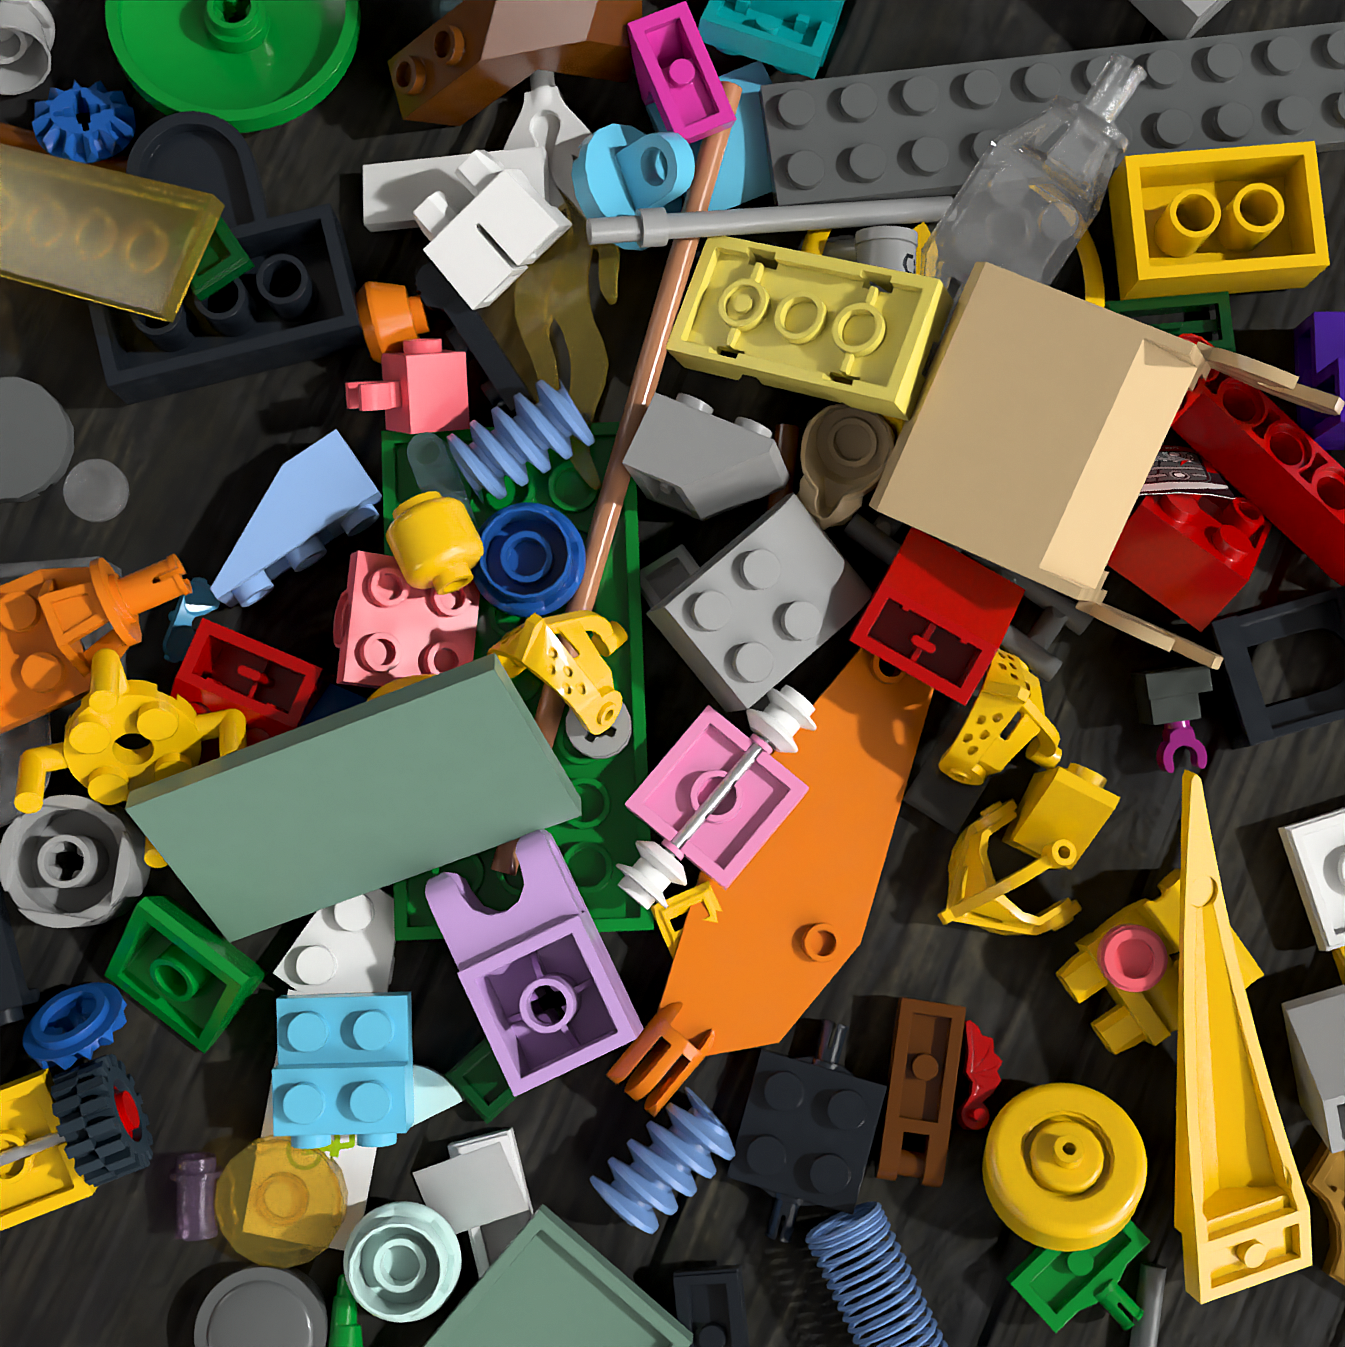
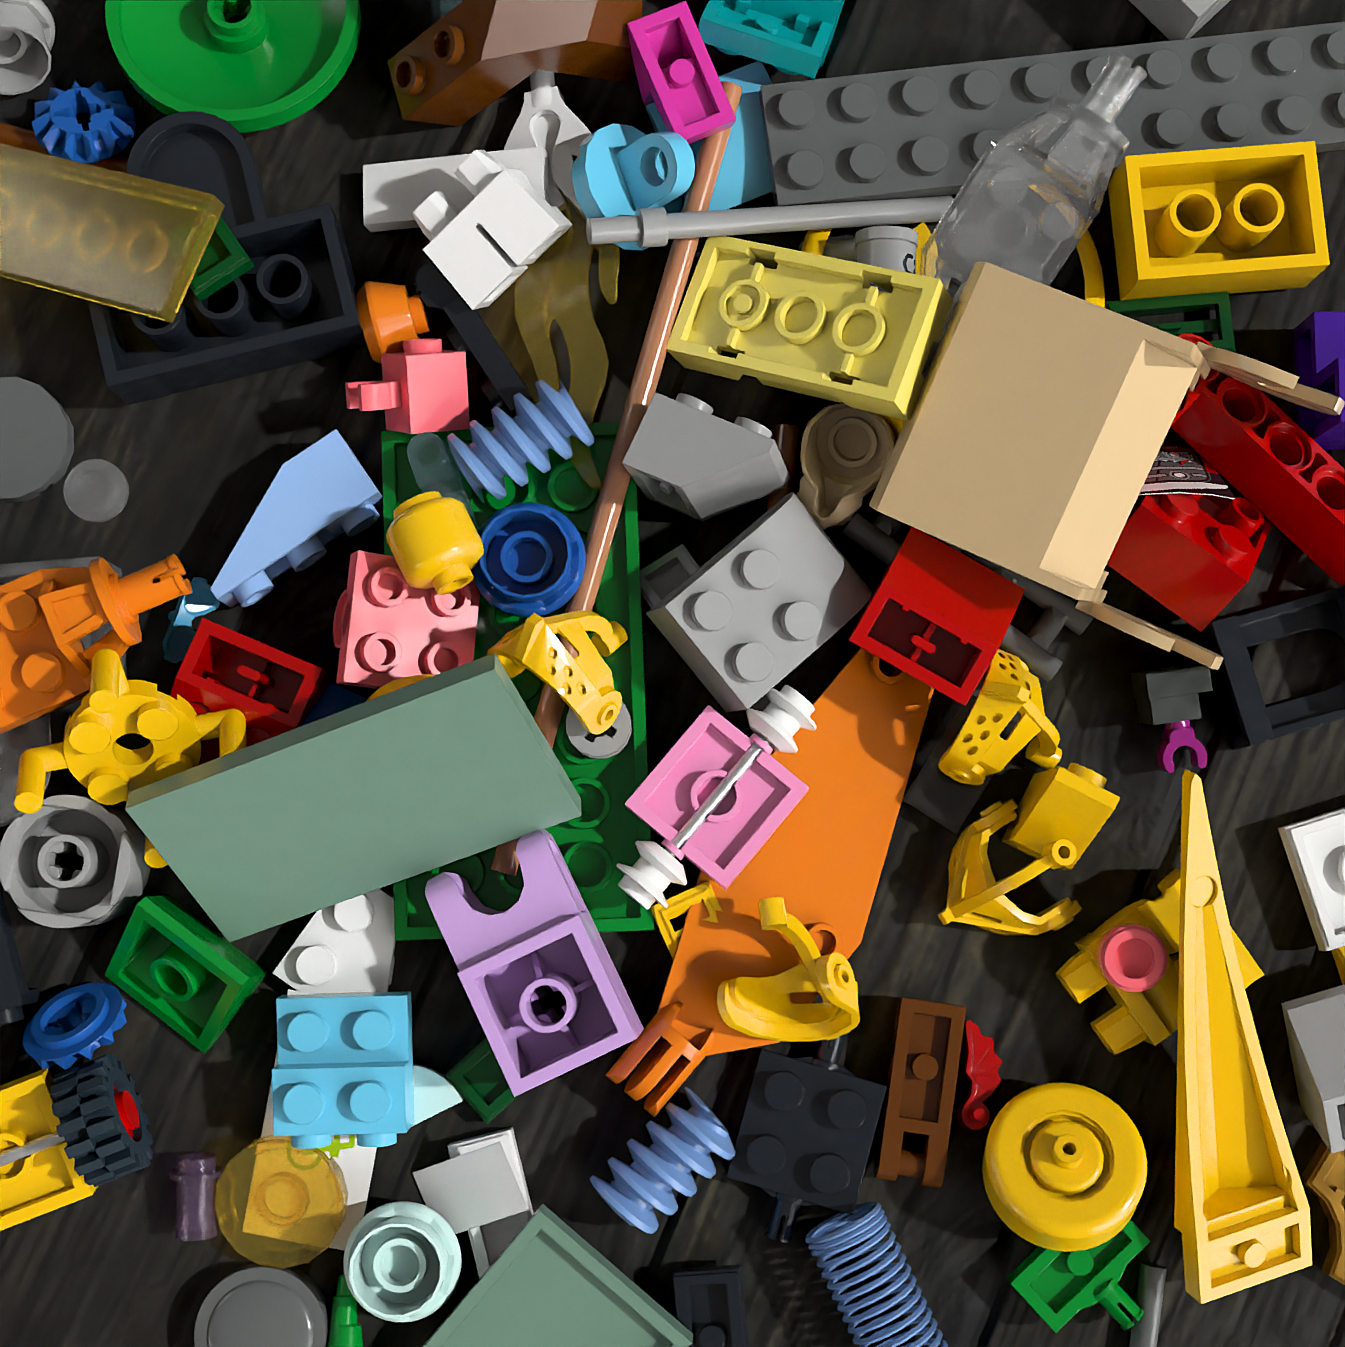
(764, 1004): none -> yellow helmet

